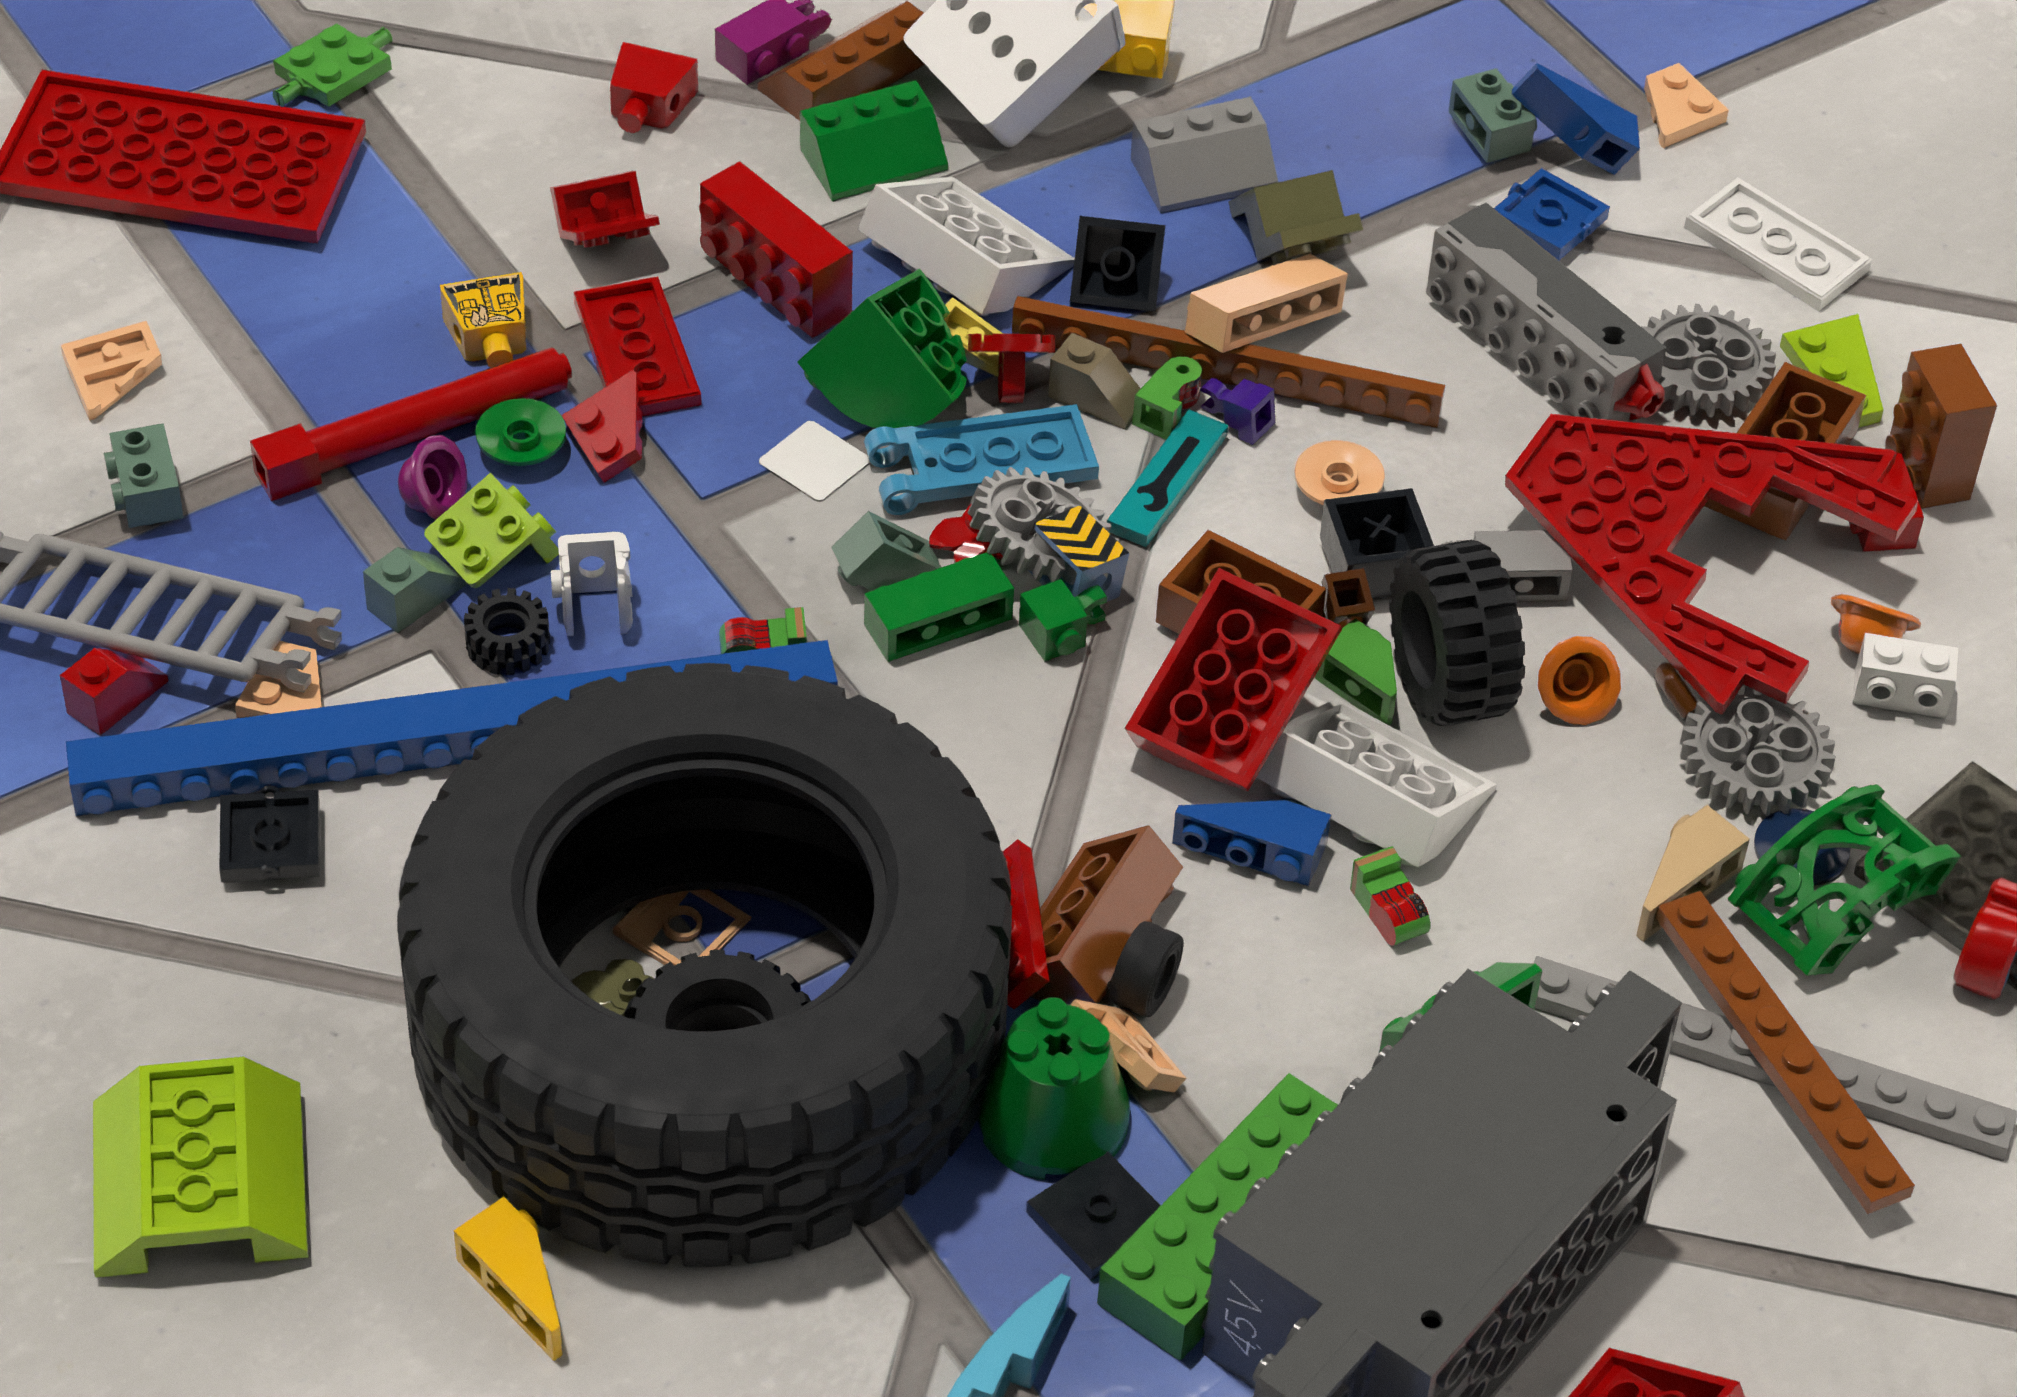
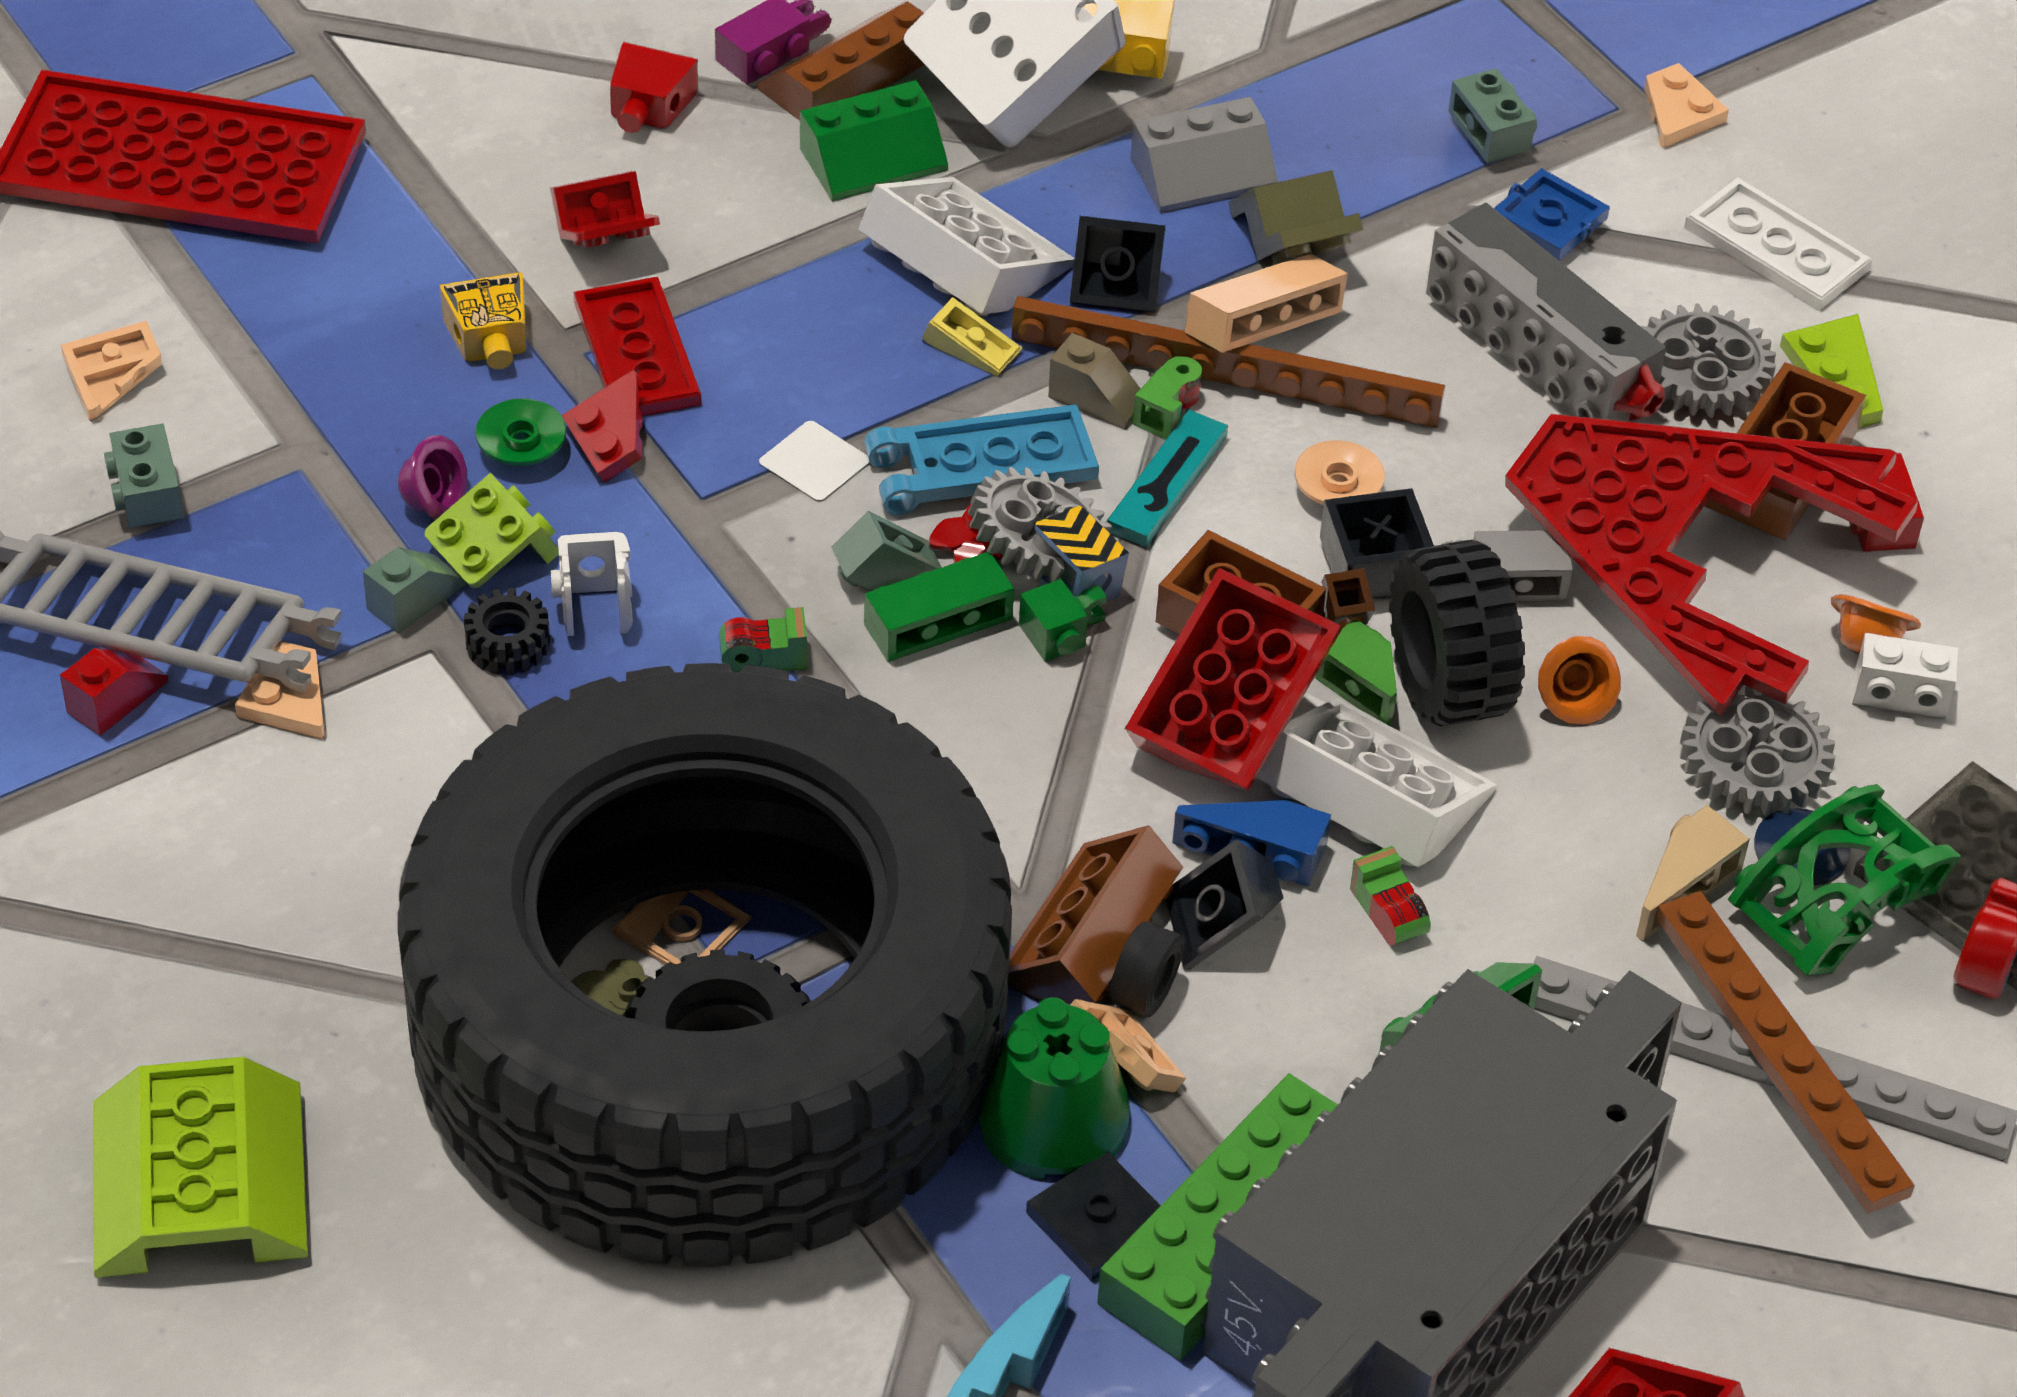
(269, 835): black plate -> none
(296, 458): red brick -> none
(332, 65): bright green plate -> none
(344, 738): blue brick -> none
(506, 1259): yellow slope -> none
(776, 249): red brick -> none
(891, 357): green brick -> none
(1011, 359): red tile -> none
(1027, 952): red plate -> none
(1222, 900): none -> black slope
(1245, 408): dark purple piece -> none
(1580, 118): blue slope -> none
(1676, 689): reddish brown arm -> none
(1942, 424): dark orange brick -> none

